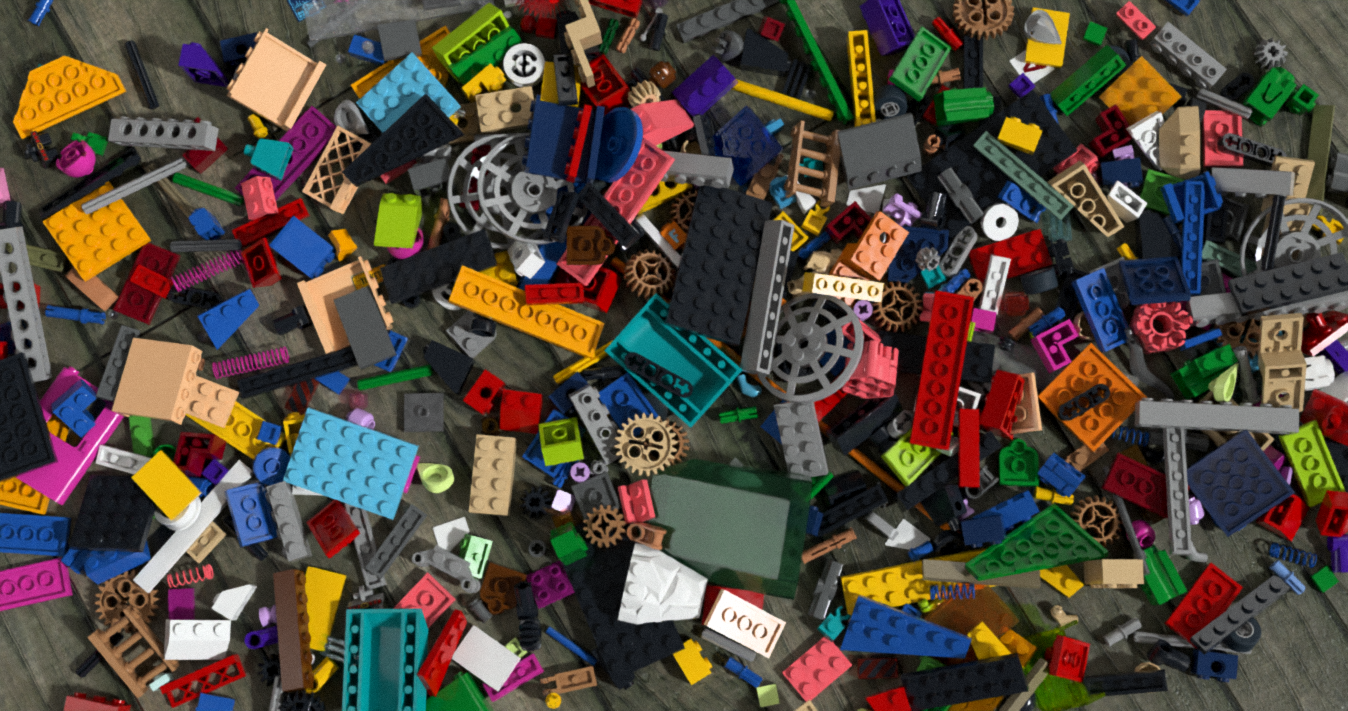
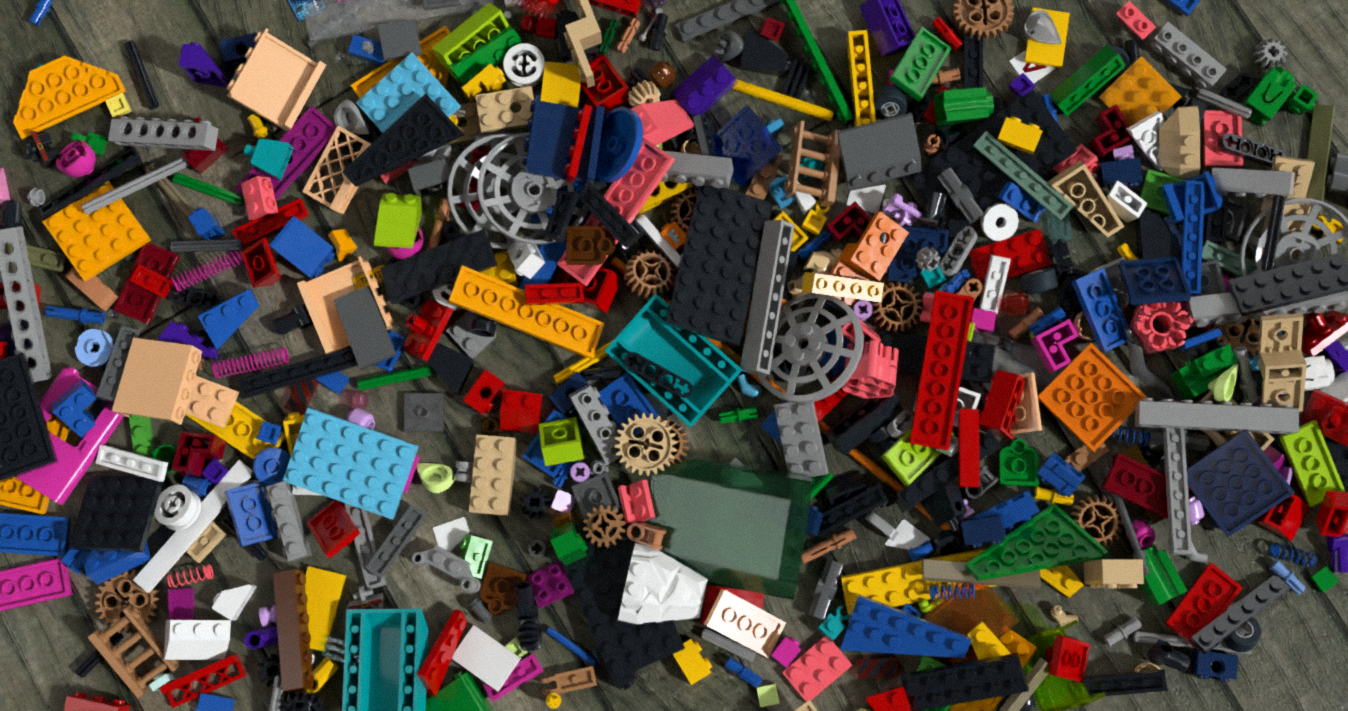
(36, 197): none -> light grey plate
(86, 342): none -> light blue plate
(118, 105): none -> light yellow plate
(166, 485): yellow tile -> none
(178, 334): none -> dark purple slope
(426, 329): none -> red plate
(428, 596): coral plate -> none
(466, 467): none -> light grey wheel
(565, 80): black tile -> none
(786, 651): none -> dark pink brick
(1074, 414): black beam -> none
(1094, 34): green tile -> none

